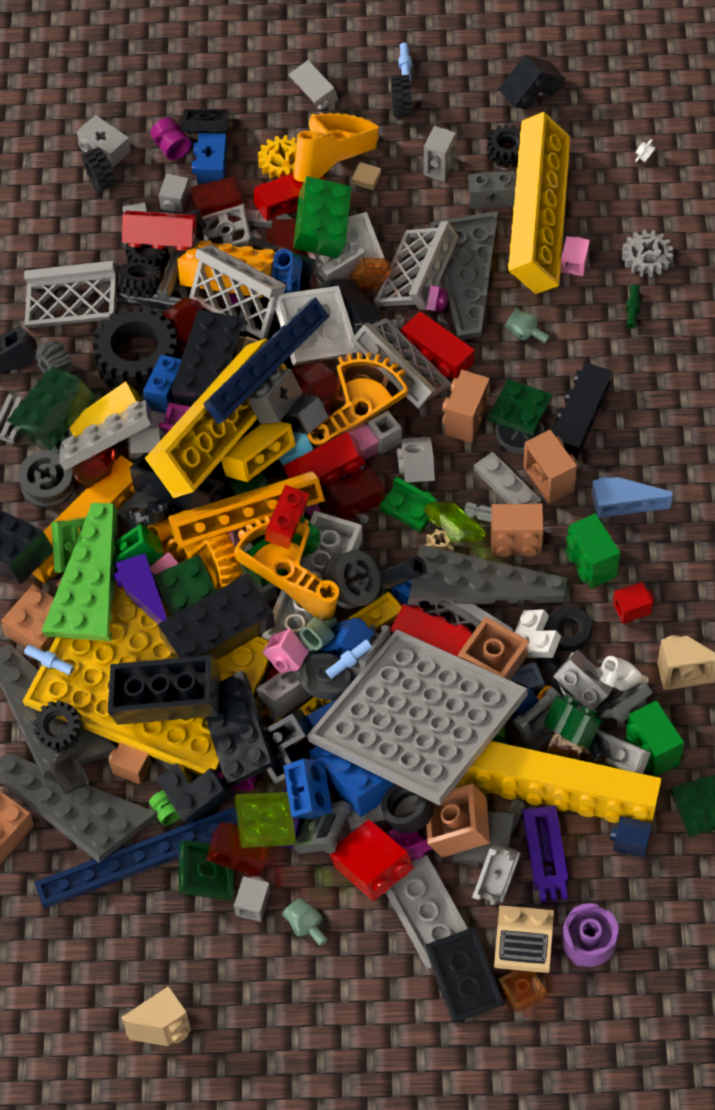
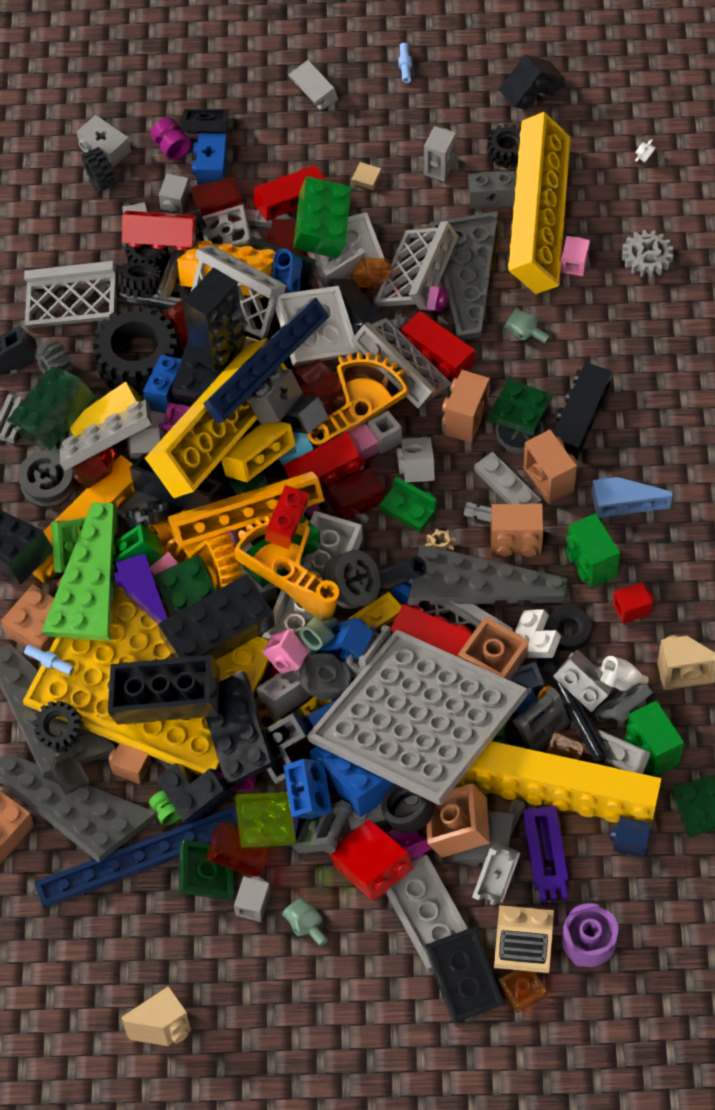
(214, 319): none -> black brick
(278, 157): yellow gear -> none
(330, 141): light orange arm -> none
(348, 659): light blue bar -> none
(401, 95): black tyre -> none
(454, 521): clear neon green plate -> none
(573, 721): dark green brick -> none
(633, 306): dark green bar -> none

